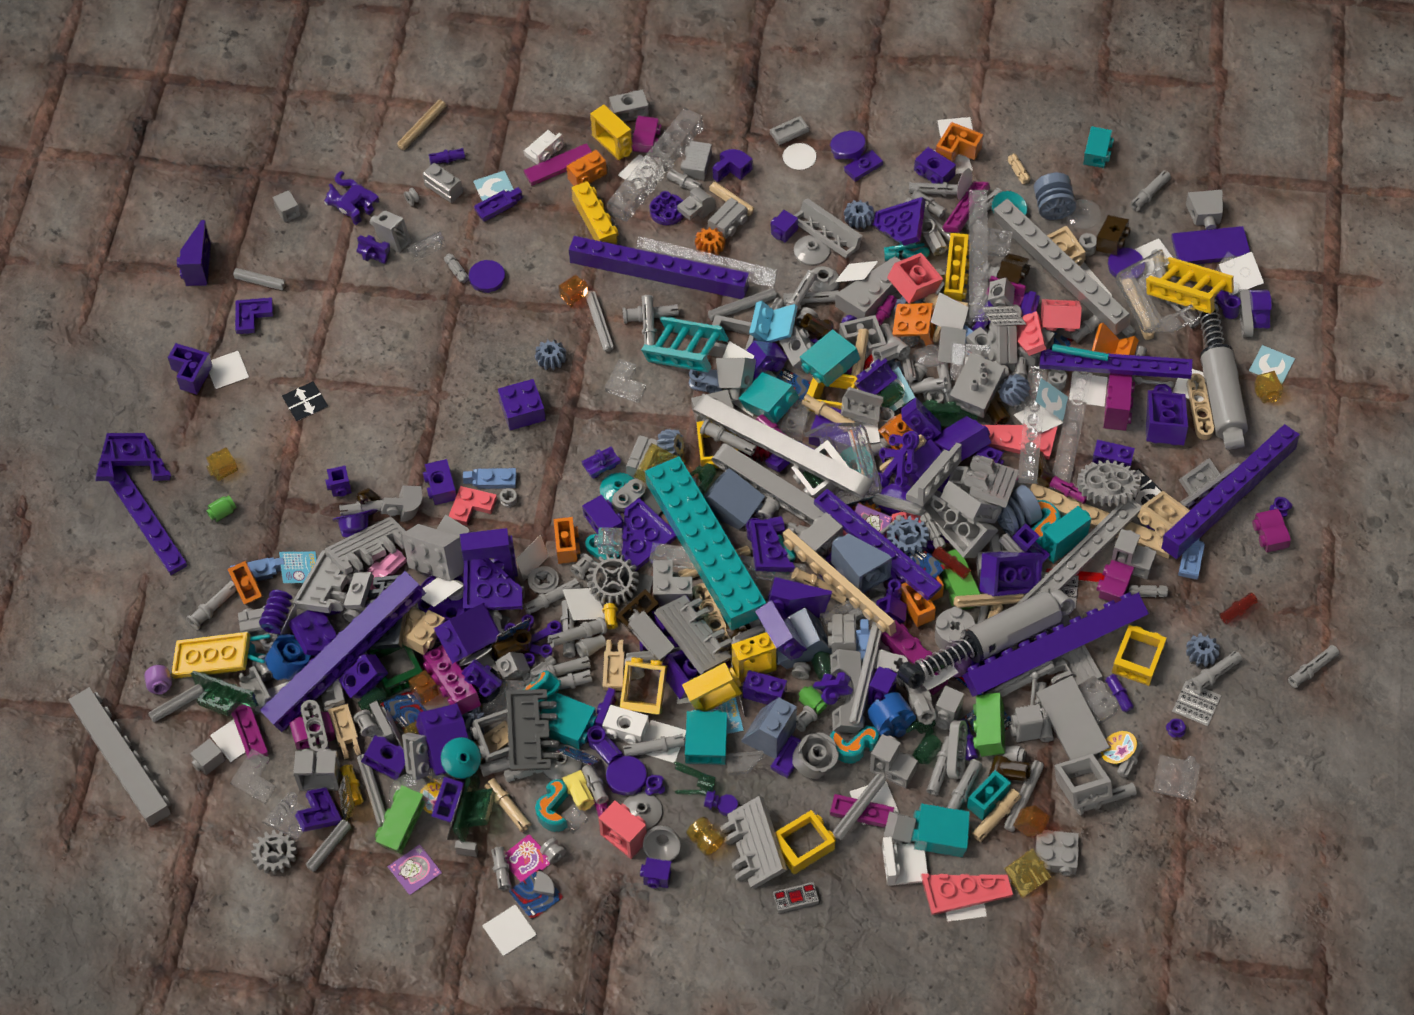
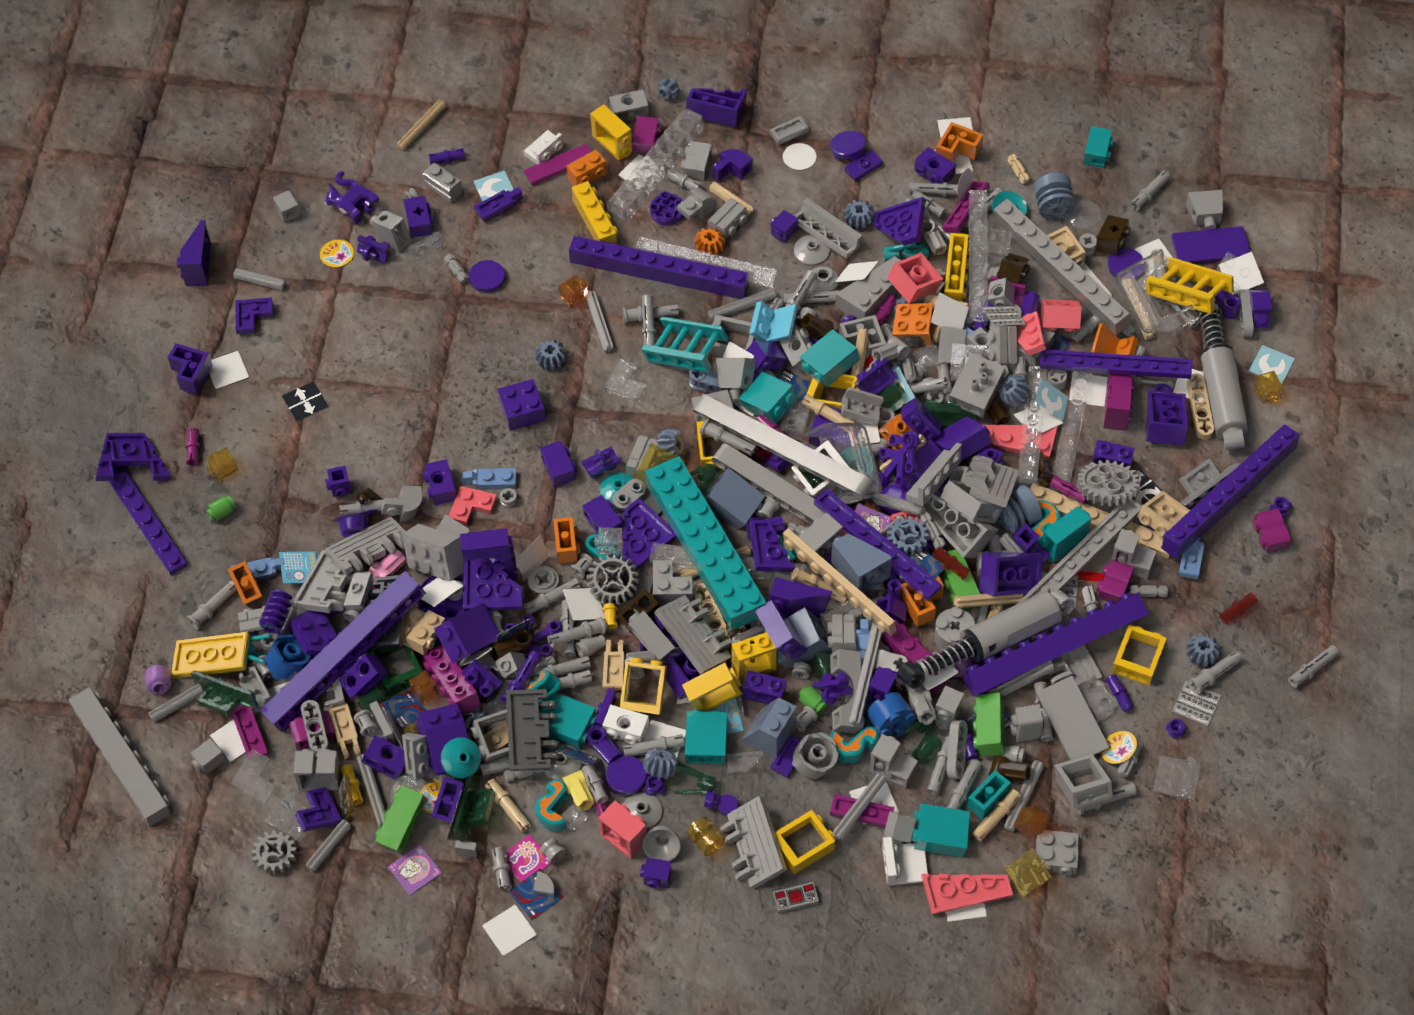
(192, 446): none -> magenta pin
(336, 253): none -> sticker
(418, 217): none -> dark purple brick
(524, 674): none -> dark purple pin
(557, 463): none -> dark purple brick
(660, 763): none -> sand blue gear
(668, 88): none -> sand blue gear
(717, 106): none -> dark purple wedge
(1035, 676): light grey hinge -> none
(1080, 352): teal bar -> none
(1089, 598): none -> light grey axle

